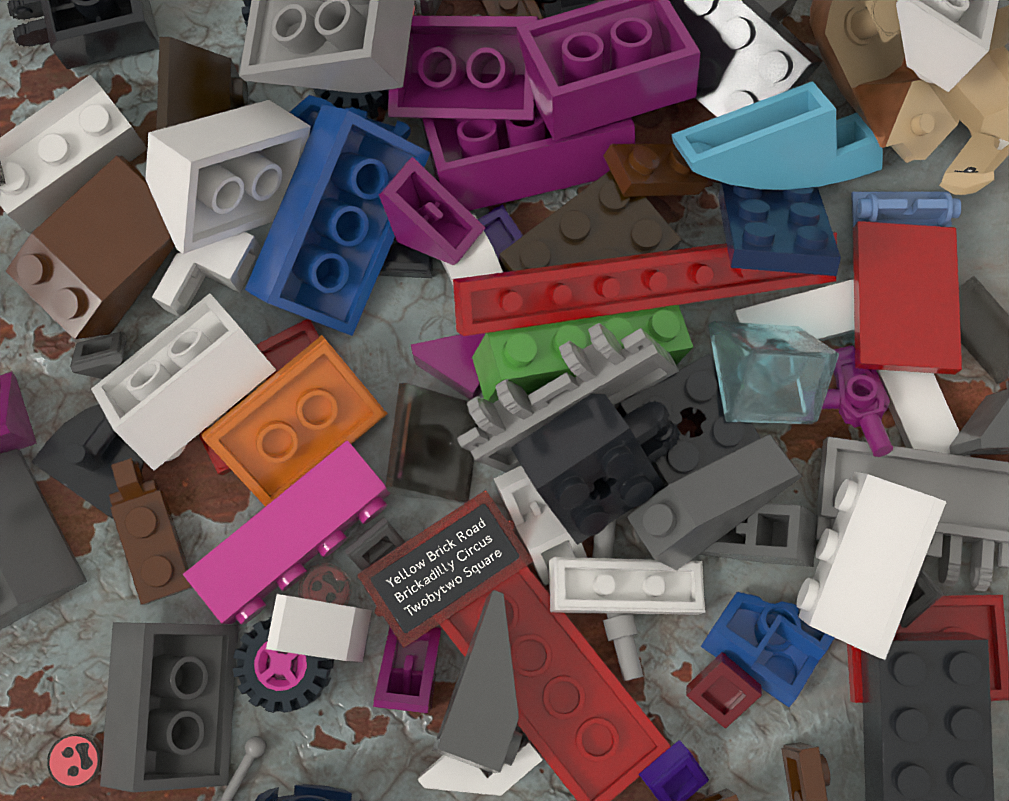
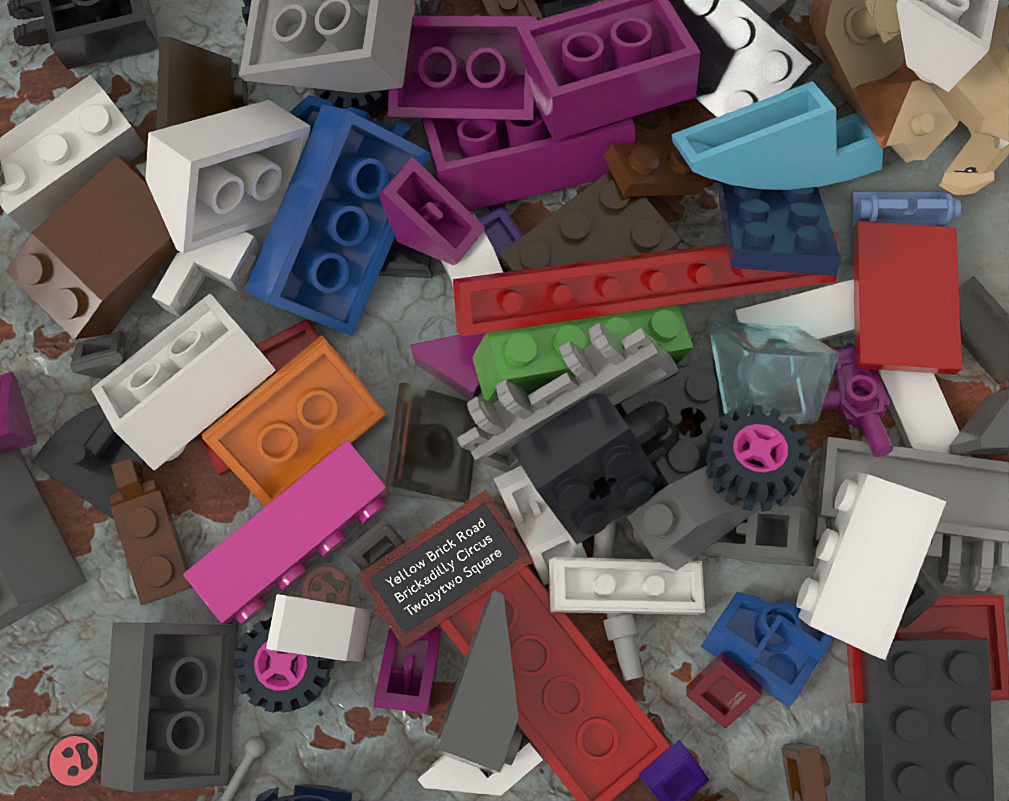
(763, 440): none -> black wheel

